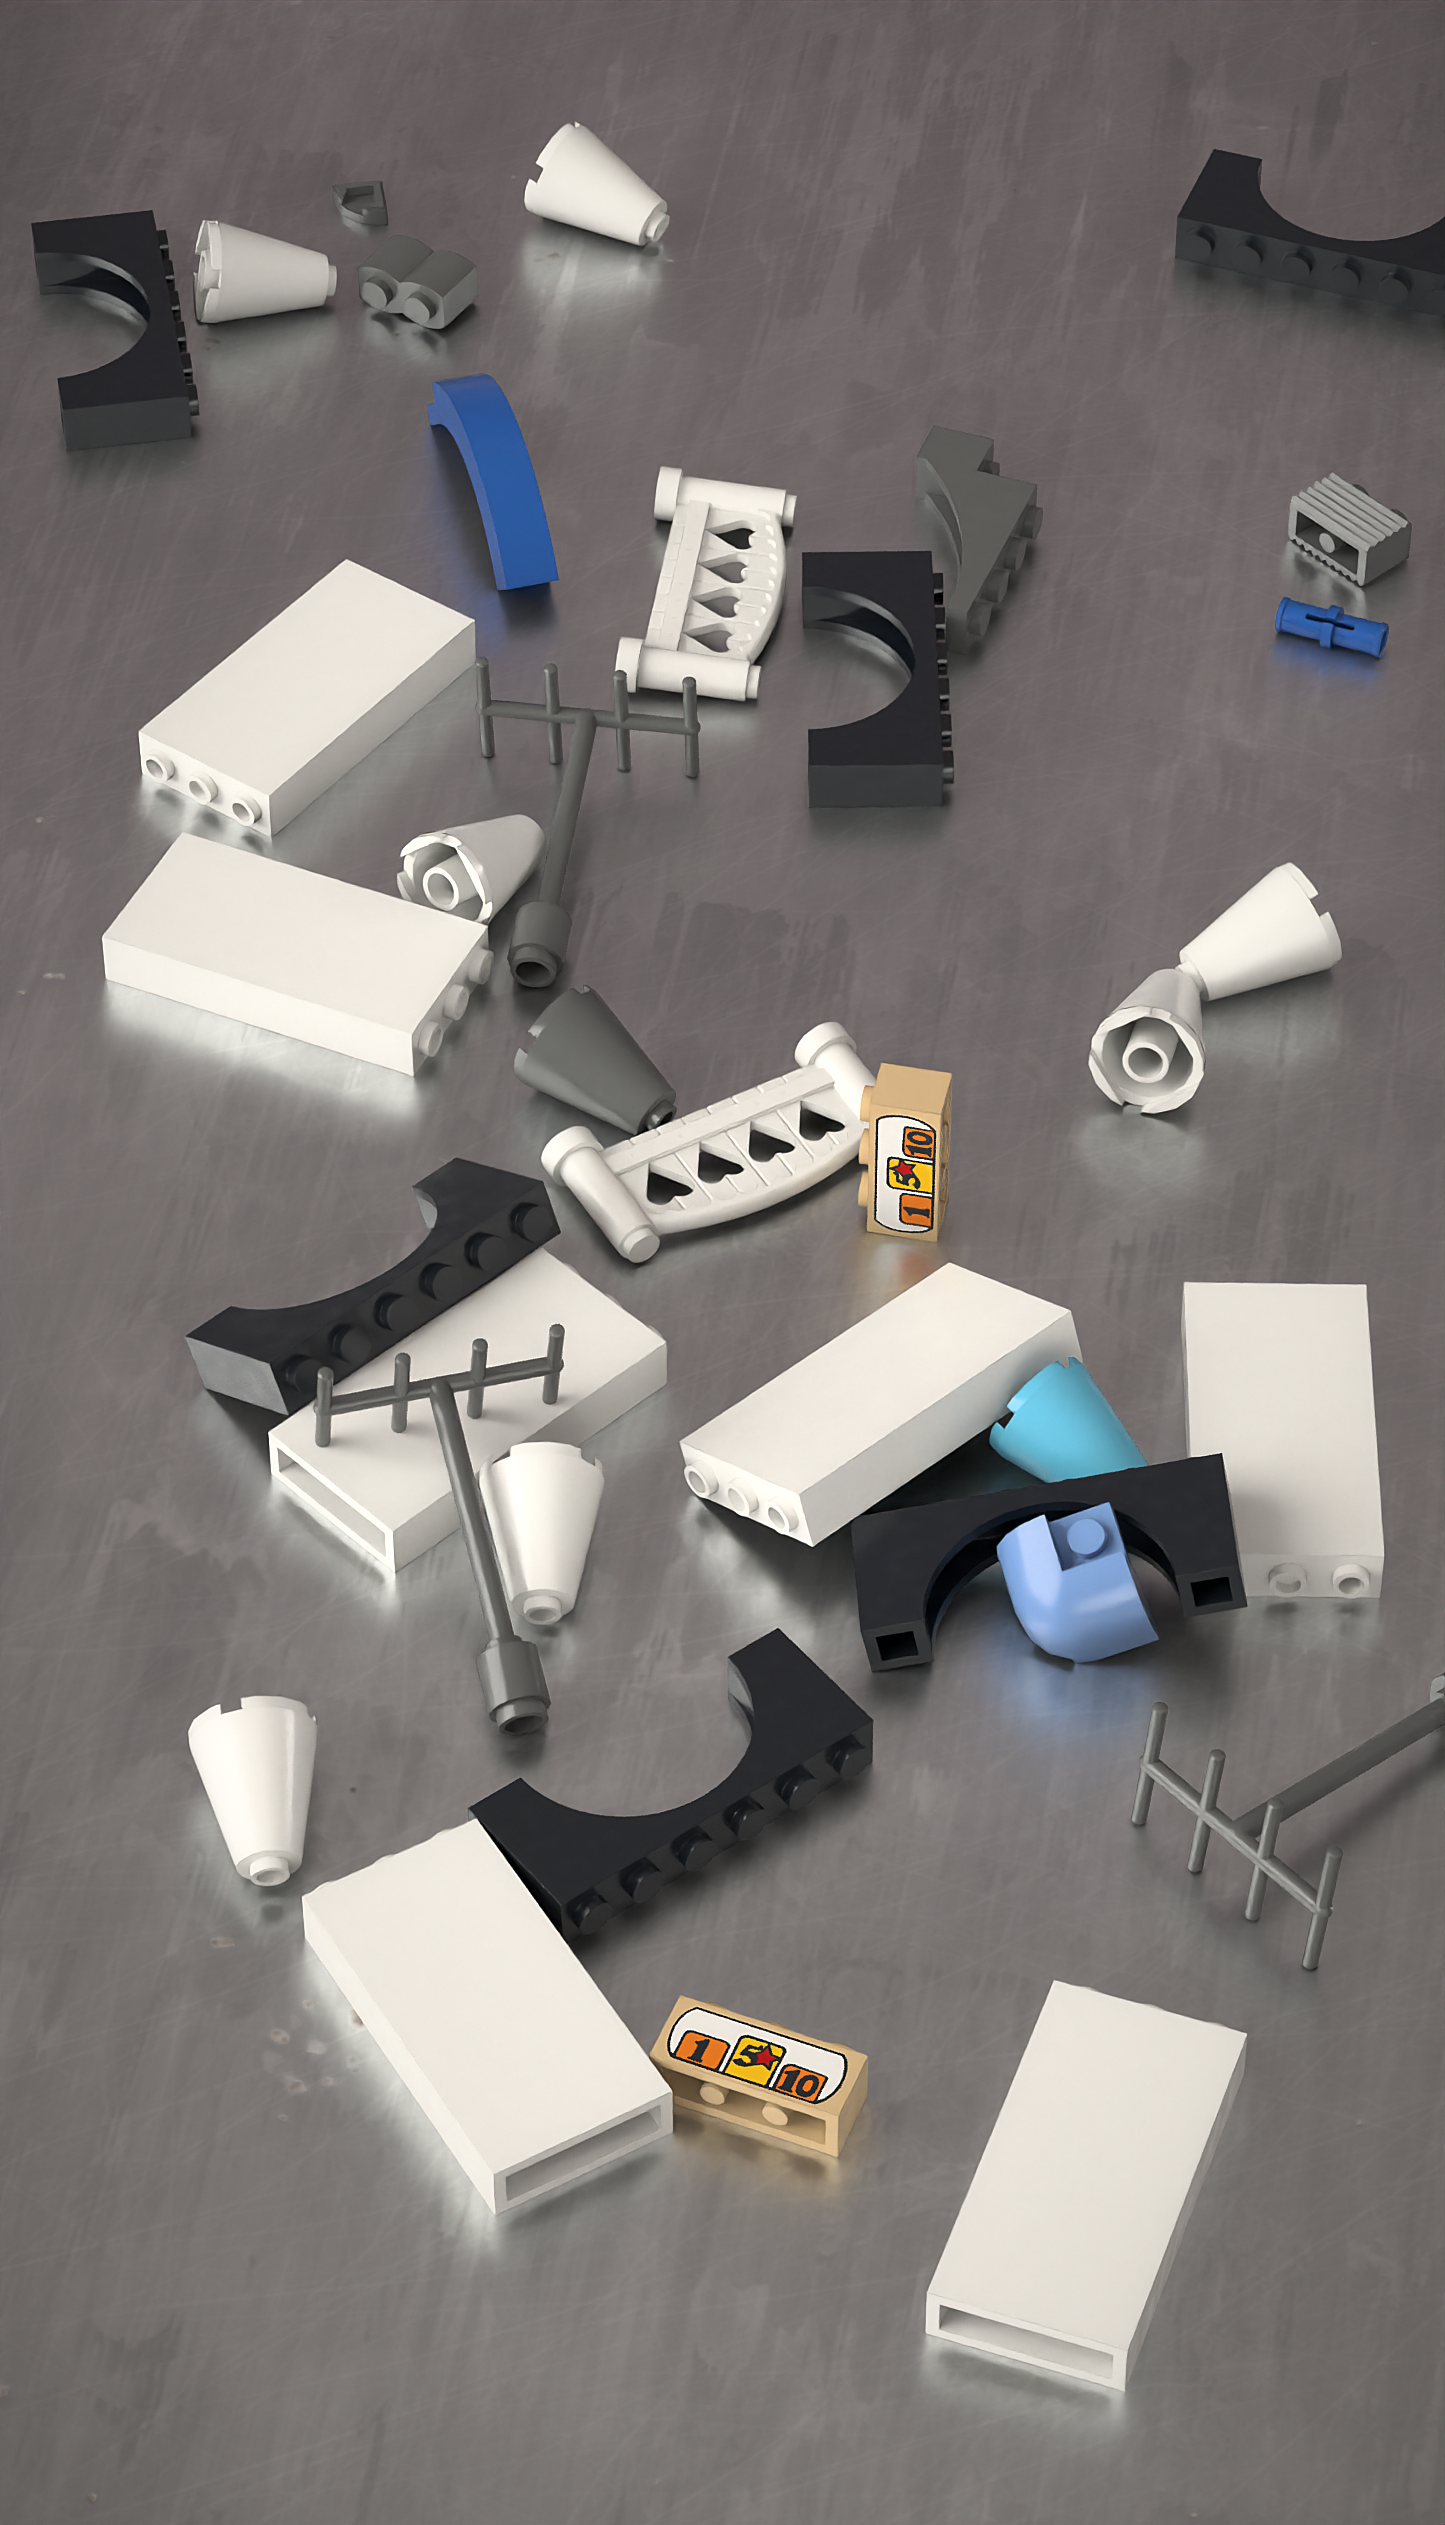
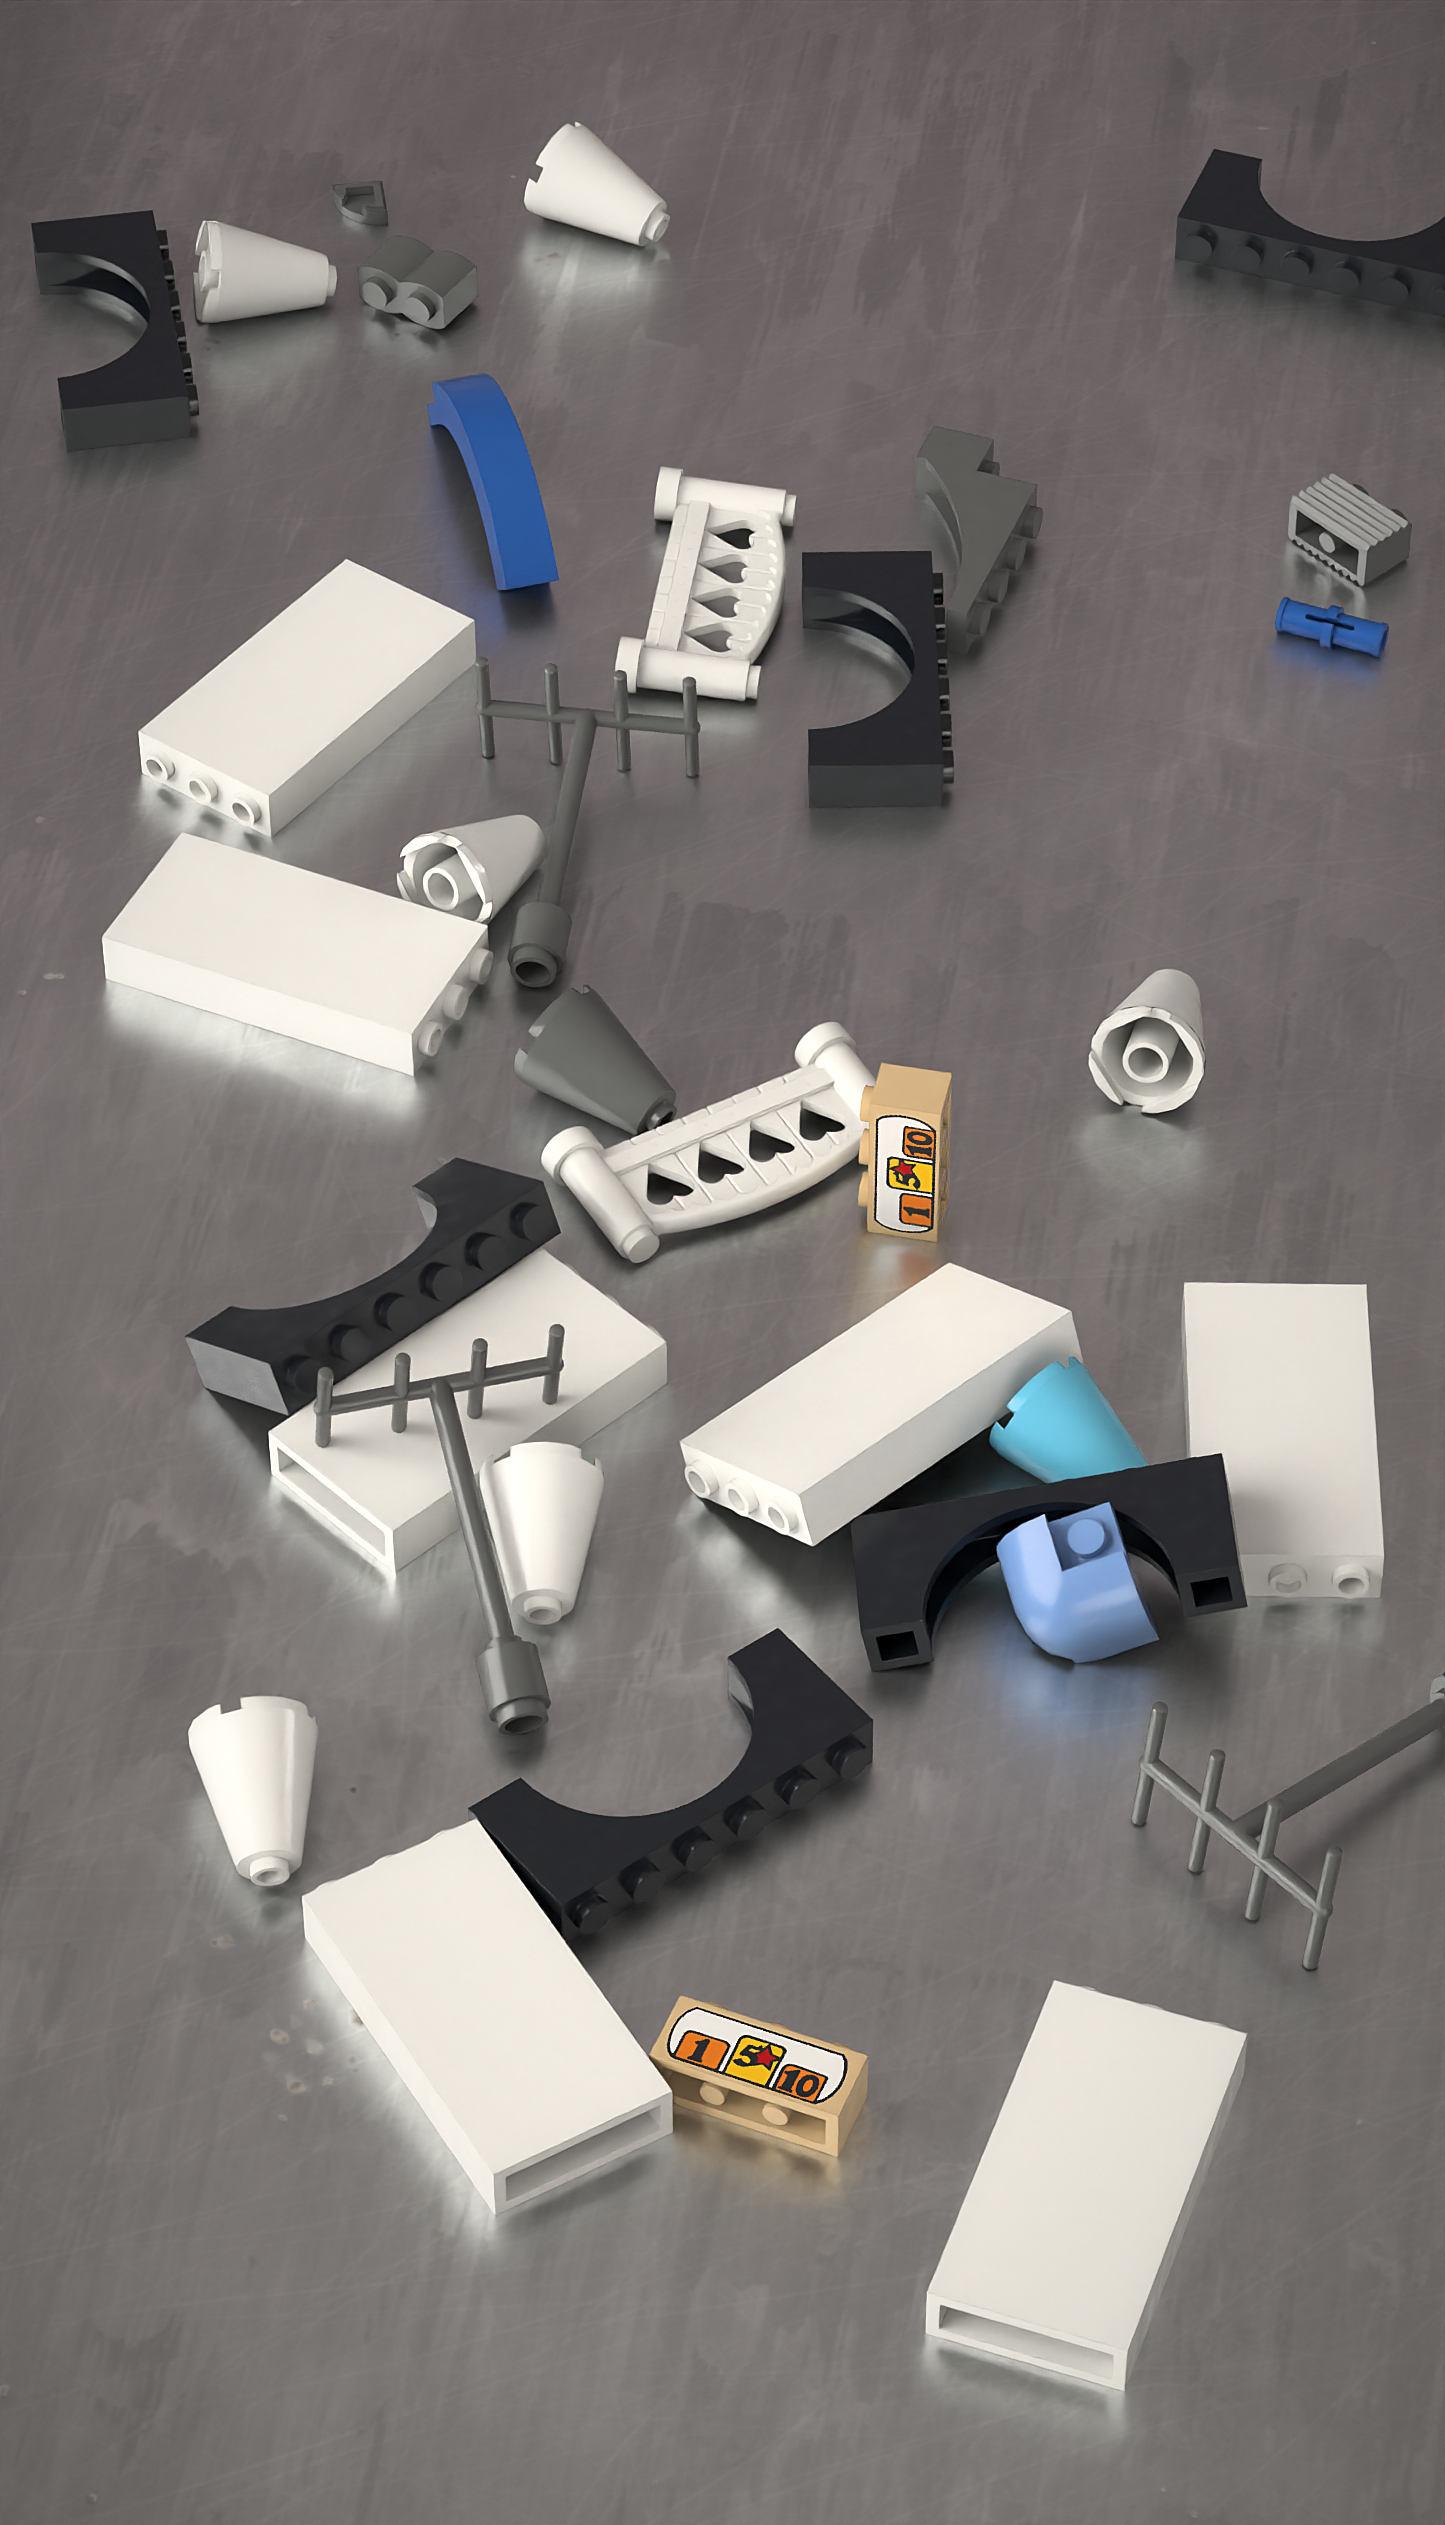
(1263, 938): white cone -> none

